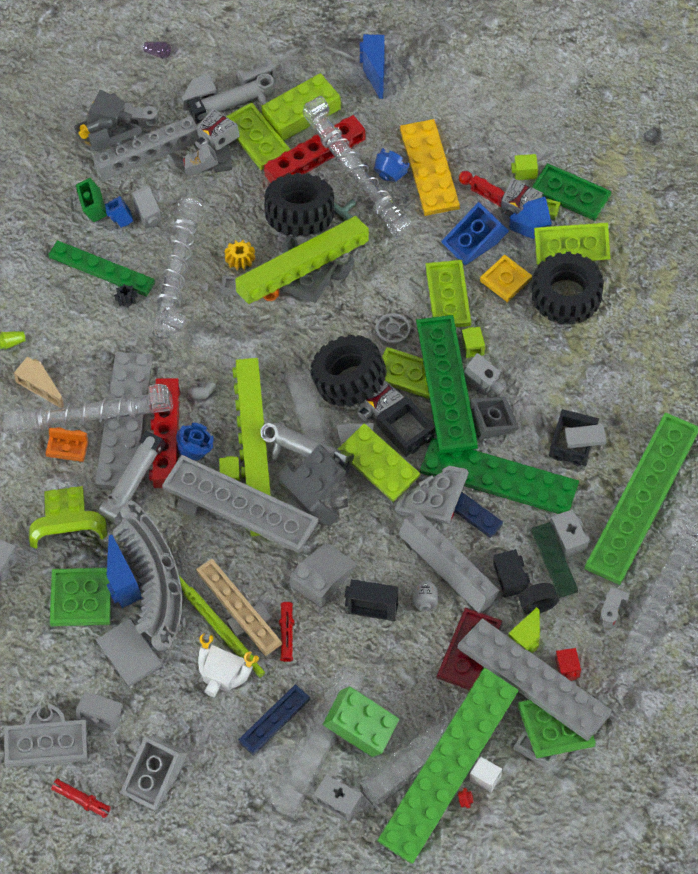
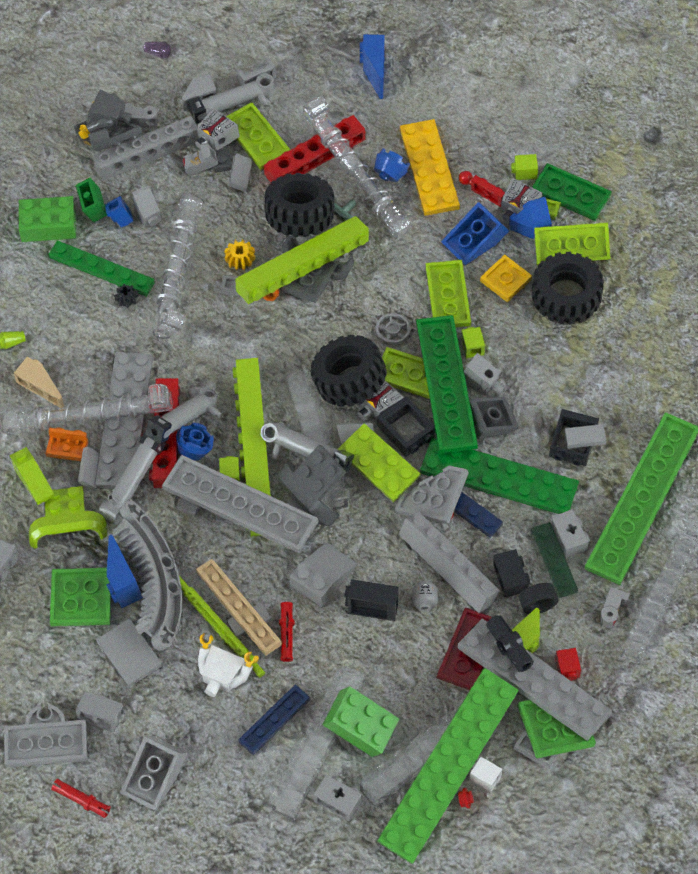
(31, 475): none -> lime slope
(47, 219): none -> bright green brick
(88, 468): none -> light grey tile
(161, 427): none -> light grey piece
(240, 172): none -> light grey tile
(286, 110): lime brick -> none
(509, 643): none -> black piece

